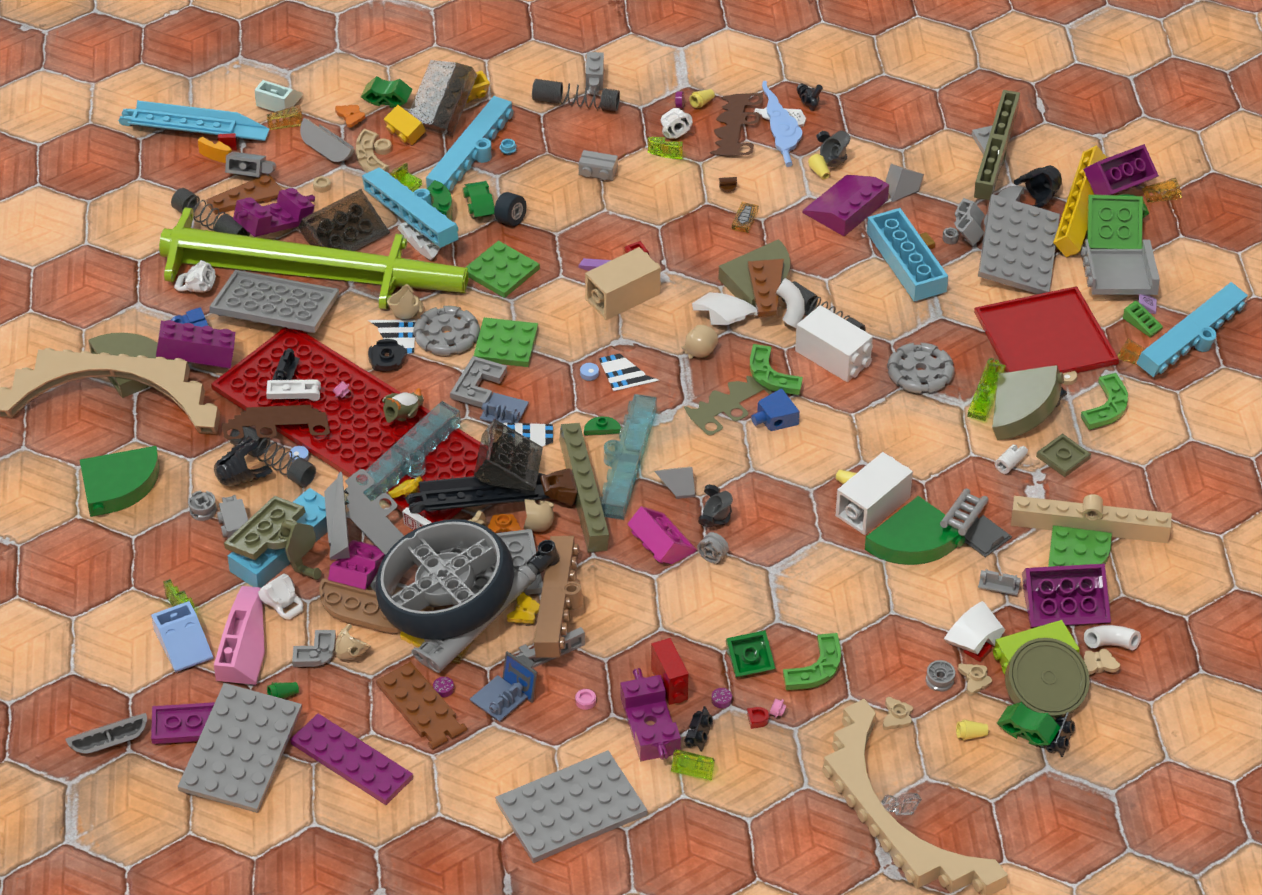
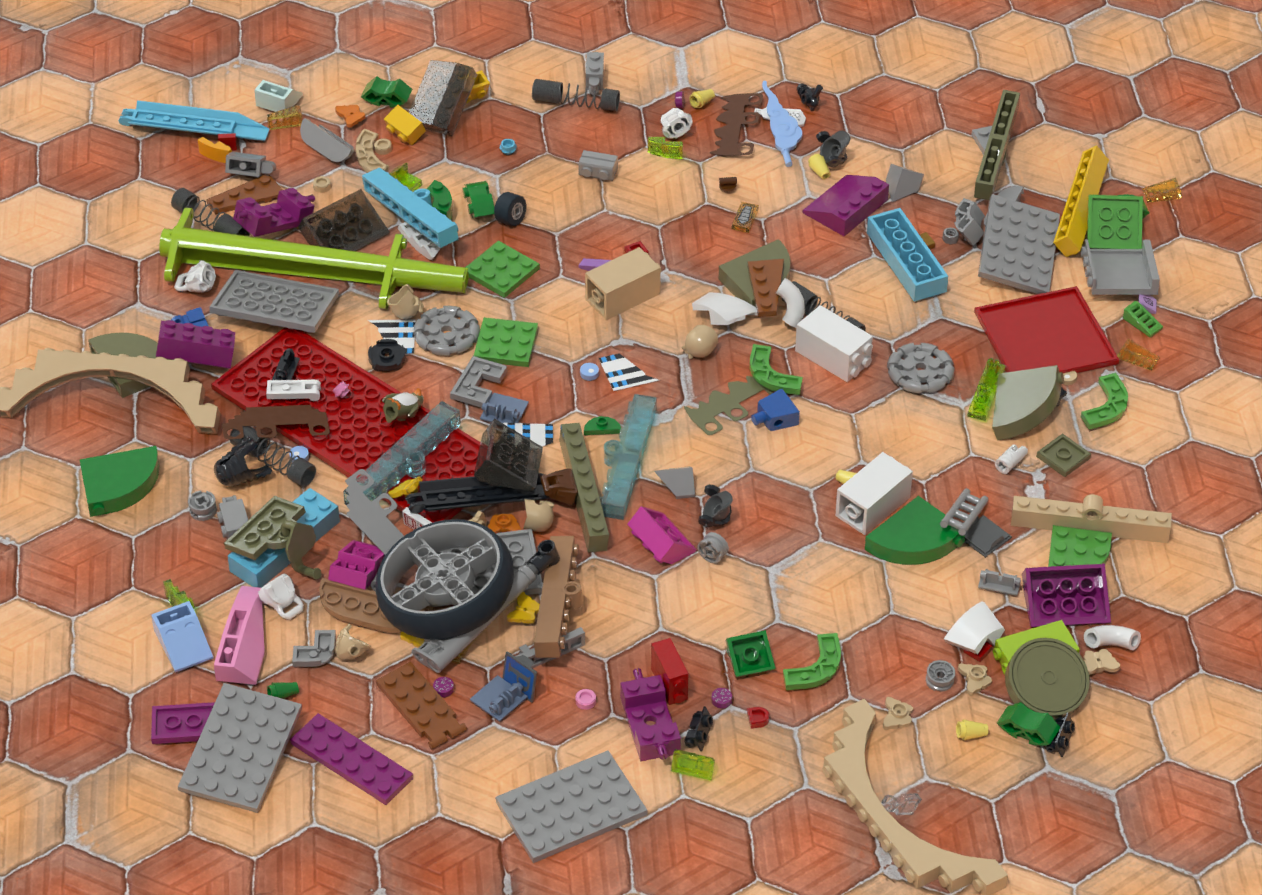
(108, 734): light grey brick -> none
(337, 519): light grey wedge -> none
(472, 144): medium azure hinge -> none
(777, 708): bright pink plate -> none
(1041, 184): black hair -> none
(1121, 171): magenta brick -> none
(1193, 330): medium azure hinge -> none

